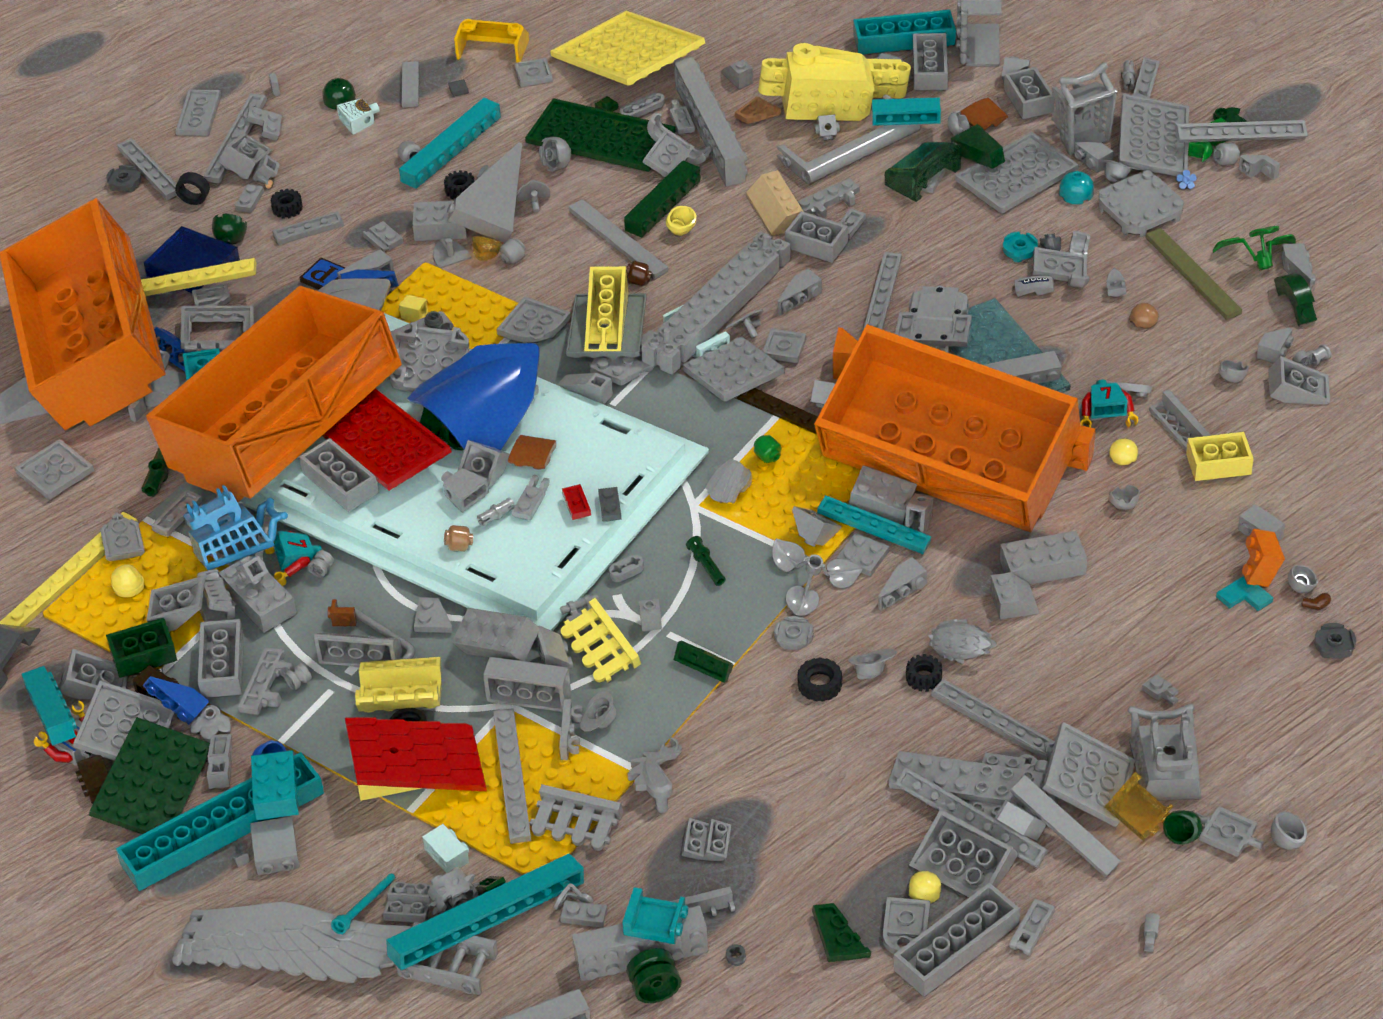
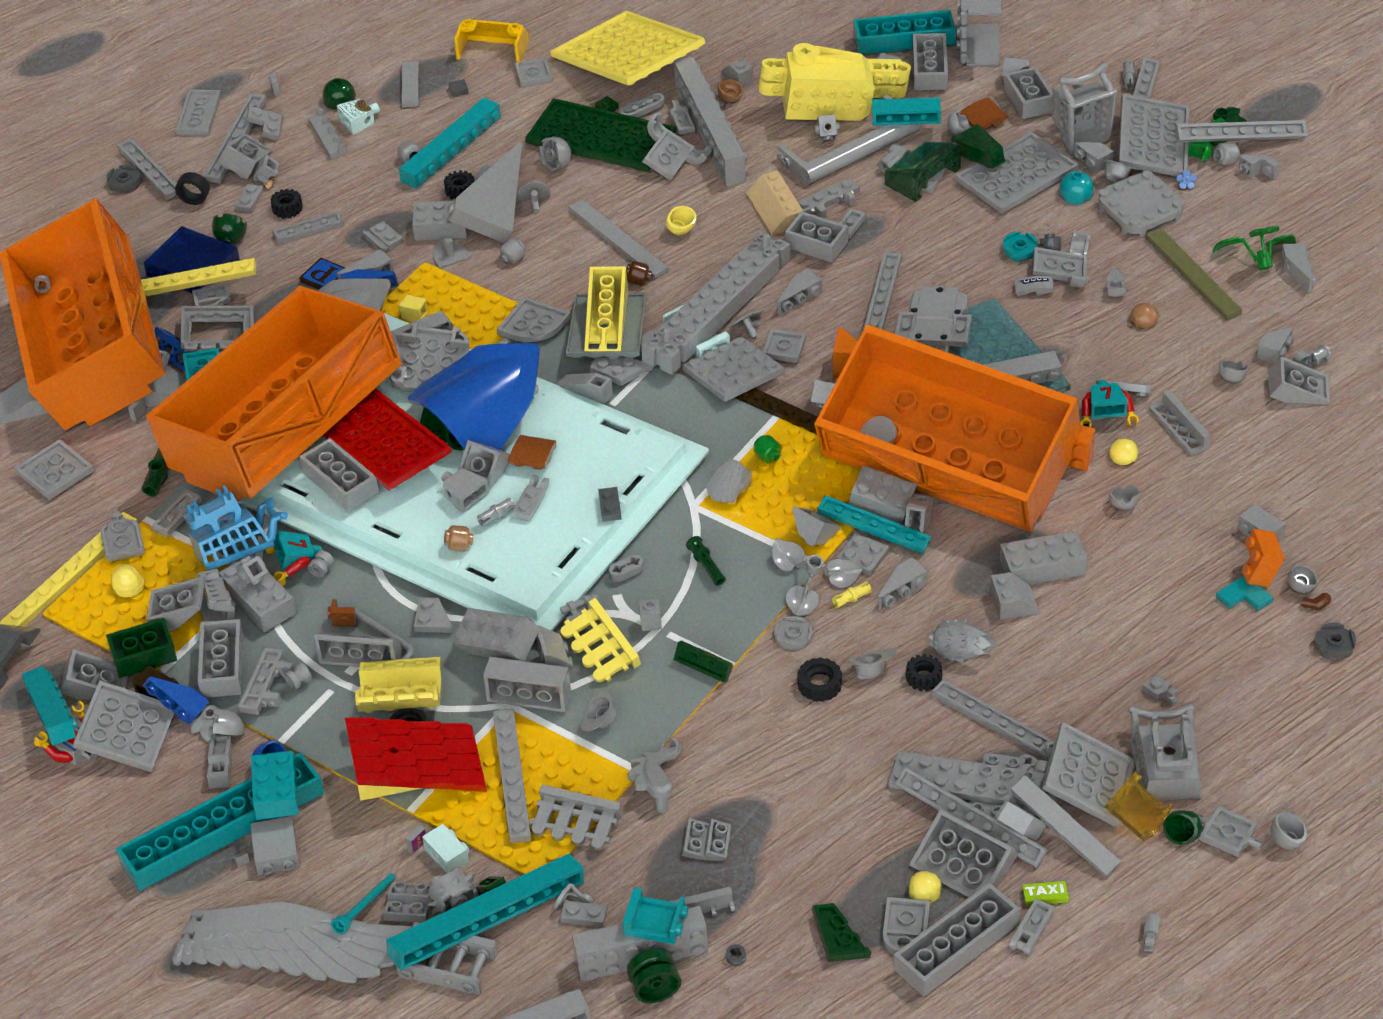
(42, 278): none -> light grey bush
(92, 774): dark brown brick -> none
(150, 777): dark green plate -> none
(227, 723): none -> light grey brick
(327, 134): none -> light grey hinge
(414, 839): none -> tile
(433, 319): dark grey plate -> none
(485, 248): clear yellow hat -> none
(568, 729): light grey plate -> none
(576, 502): red plate -> none
(662, 199): dark green brick -> none
(730, 90): none -> medium nougat hair
(757, 110): medium nougat wing -> none
(851, 594): none -> light yellow pin
(880, 428): none -> light grey tile
(894, 155): none -> light grey piece
(1046, 892): none -> lime tile
(1219, 456): light yellow brick -> none
(1300, 296): dark green arch -> none

